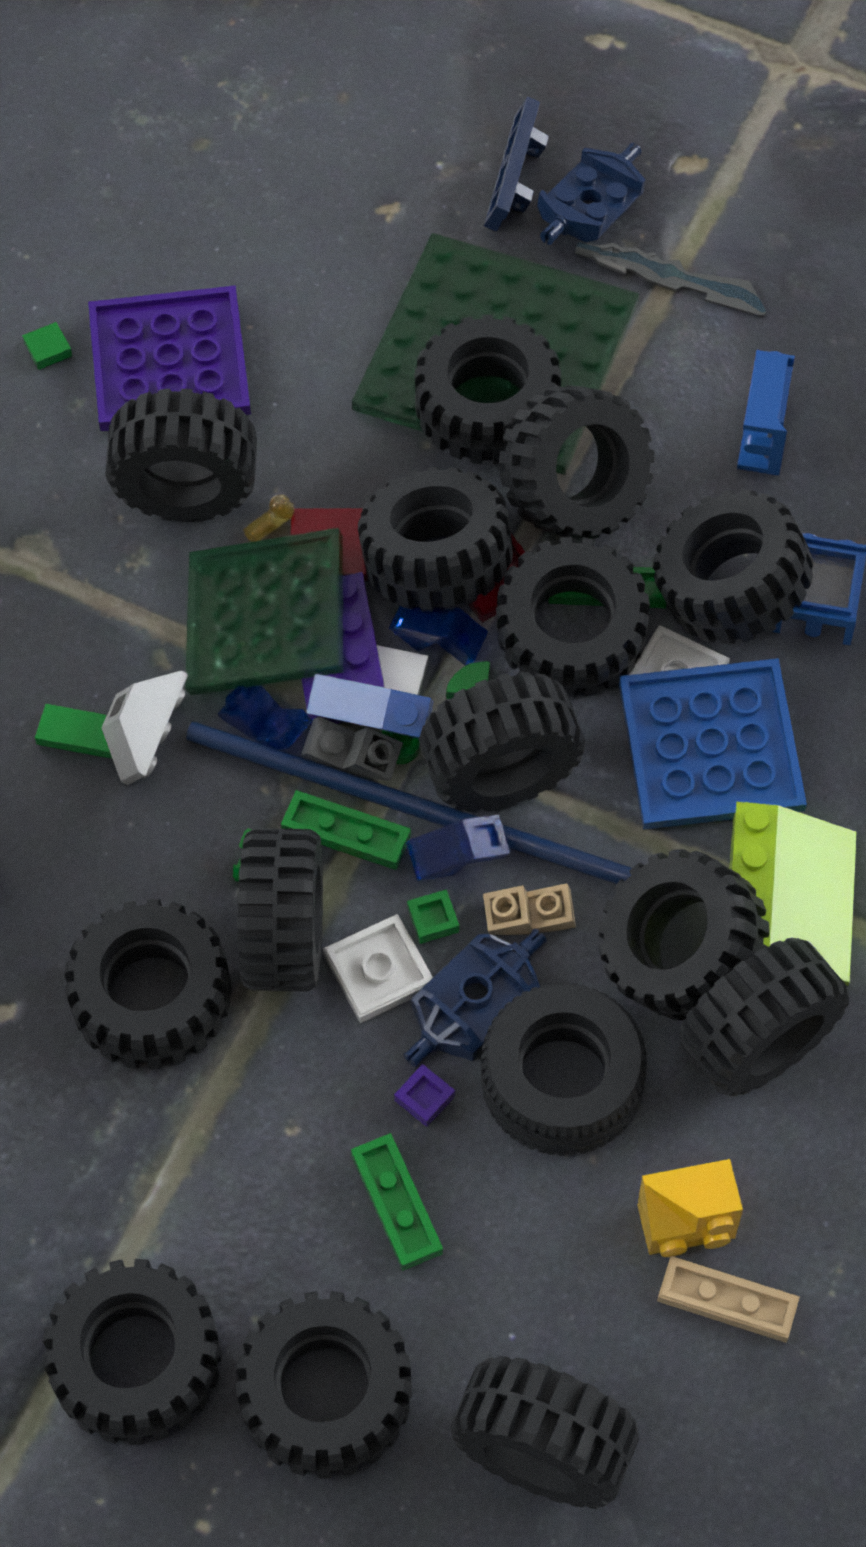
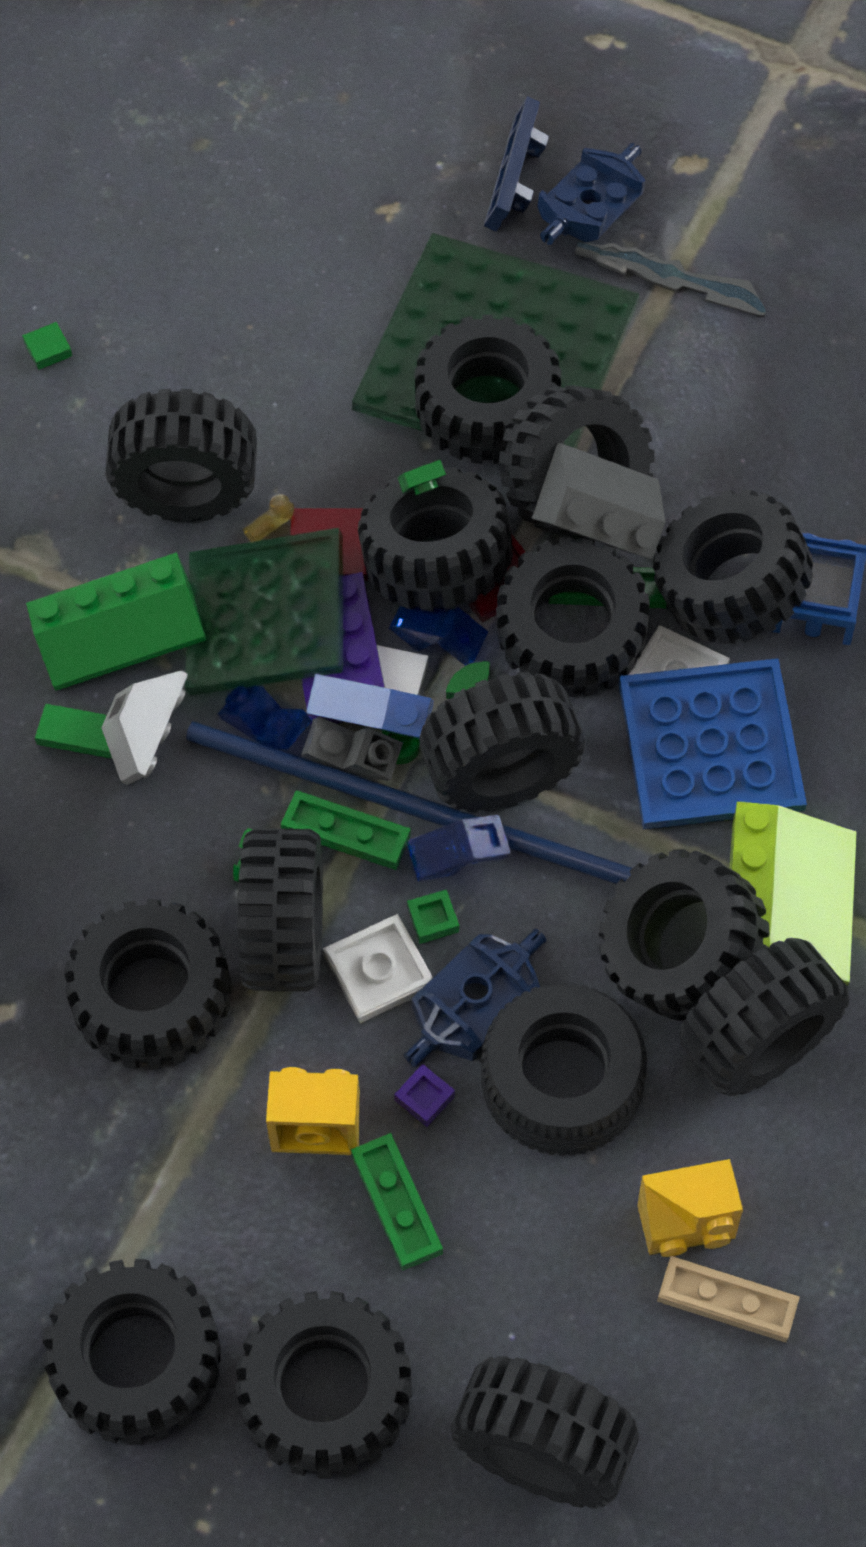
(116, 621): none -> green slope
(167, 344): dark purple plate -> none
(313, 1111): none -> yellow slope
(422, 478): none -> green plate
(519, 912): tan slope -> none
(602, 502): none -> dark grey slope
(765, 413): blue window -> none

